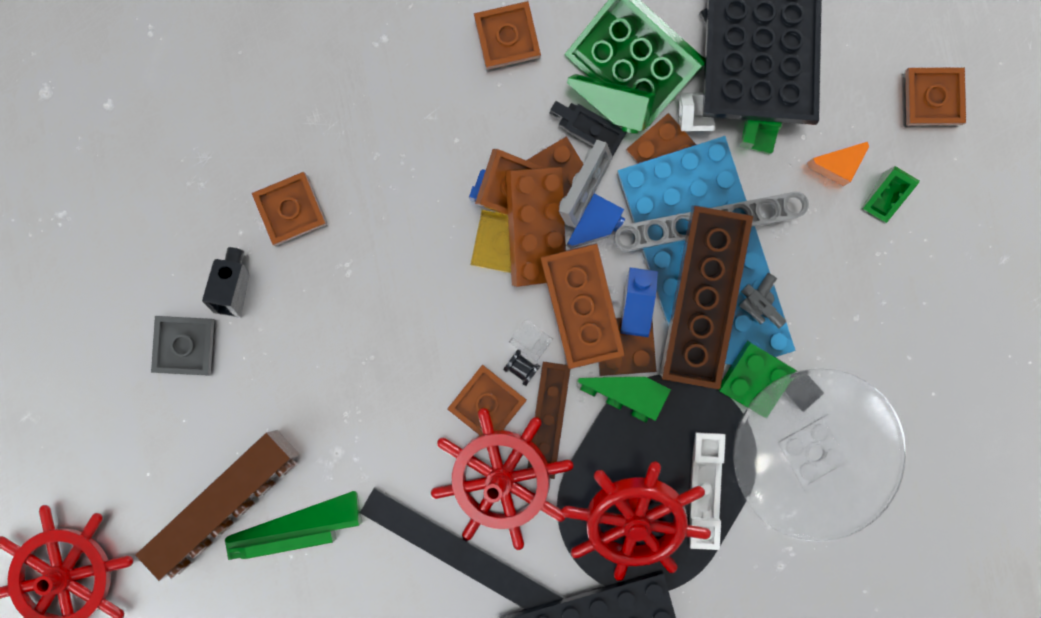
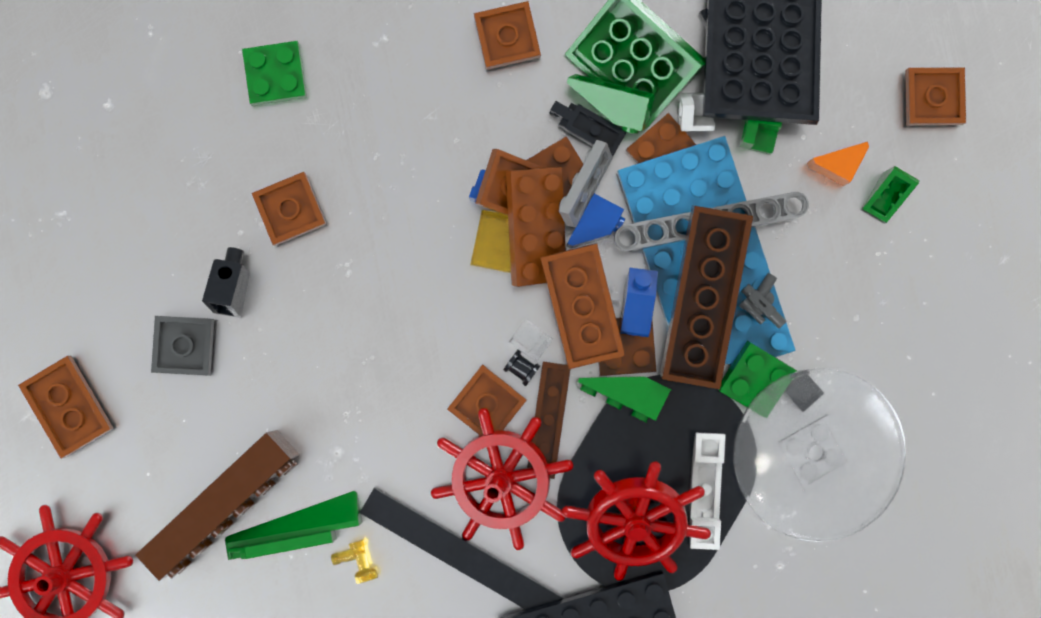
(65, 407): none -> dark orange plate
(274, 73): none -> green plate
(357, 553): none -> clear yellow piece

